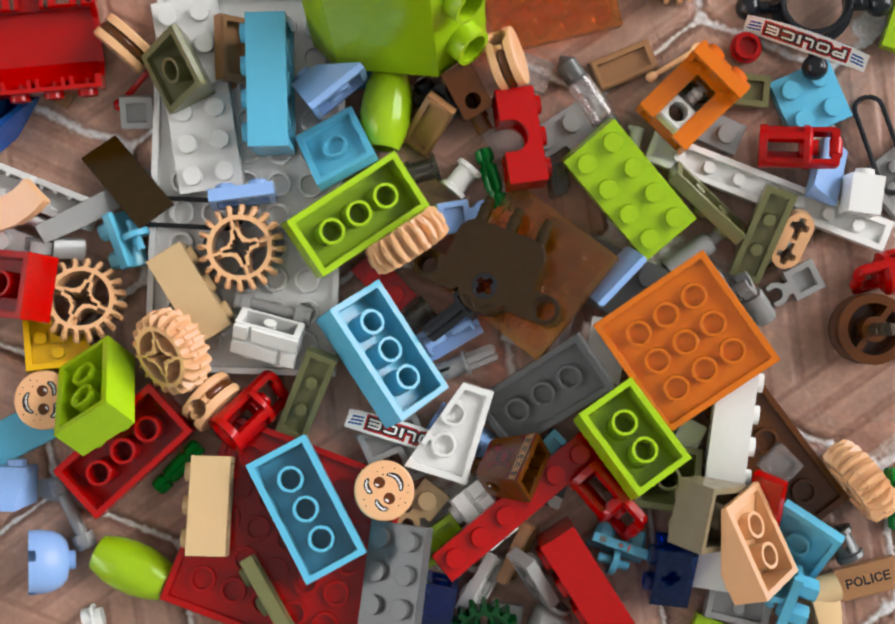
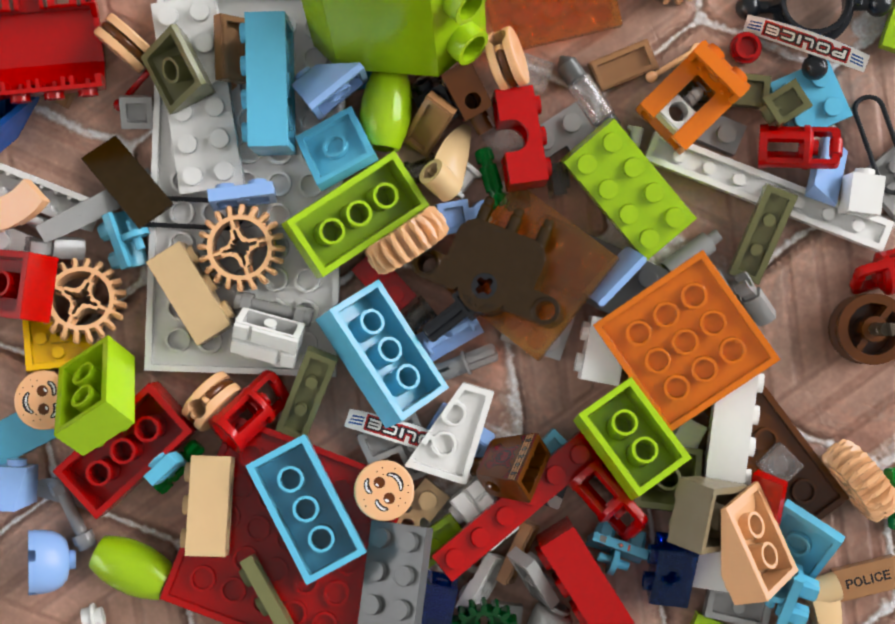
(164, 467): none -> medium azure plate
(171, 350): light nougat gear -> none
(447, 170): none -> tan piece
(548, 389): dark grey plate -> none
(706, 203): olive plate -> none
(785, 104): none -> olive bracket
(798, 242): light nougat beam -> none
(798, 282): light grey plate -> none
(852, 551): dark grey bush -> none

